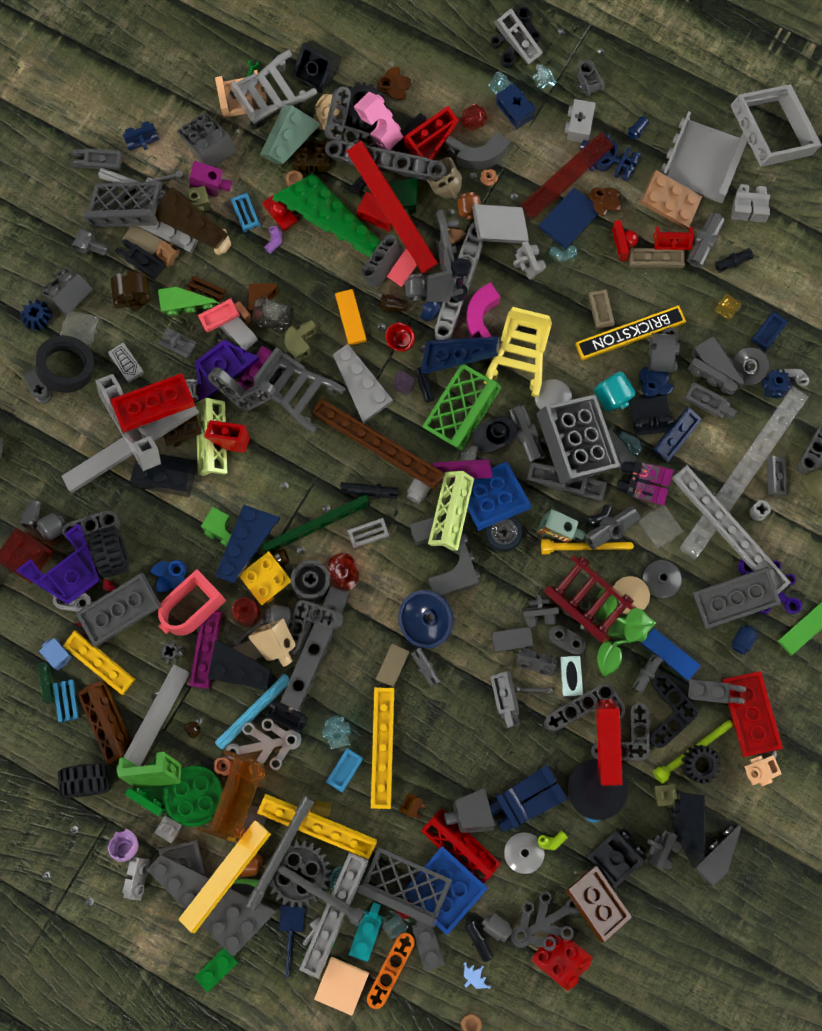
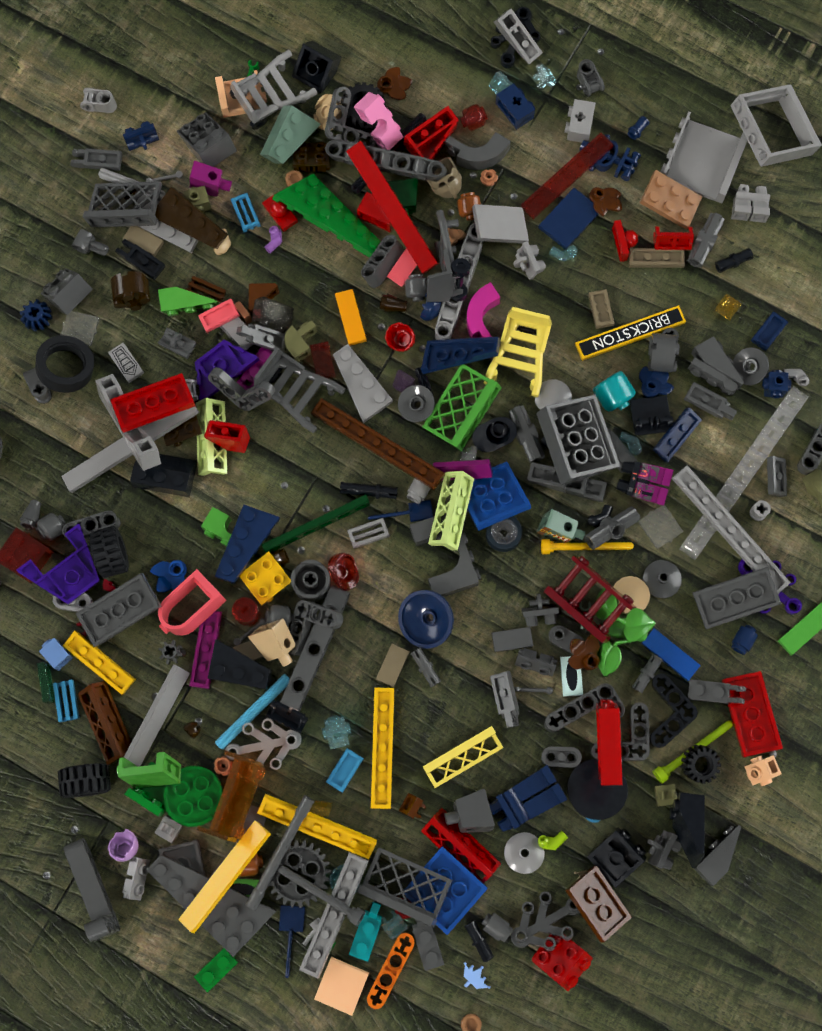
(92, 890): none -> dark grey beam
(95, 100): none -> light grey piece
(166, 253): medium nougat tile -> none
(262, 336): none -> dark grey hinge
(322, 360): none -> clear red tile
(408, 400): none -> dark grey dish
(417, 512): none -> dark blue piece
(462, 748): none -> light yellow fence
(560, 755): none -> dark grey plate
(583, 651): none -> reddish brown plate

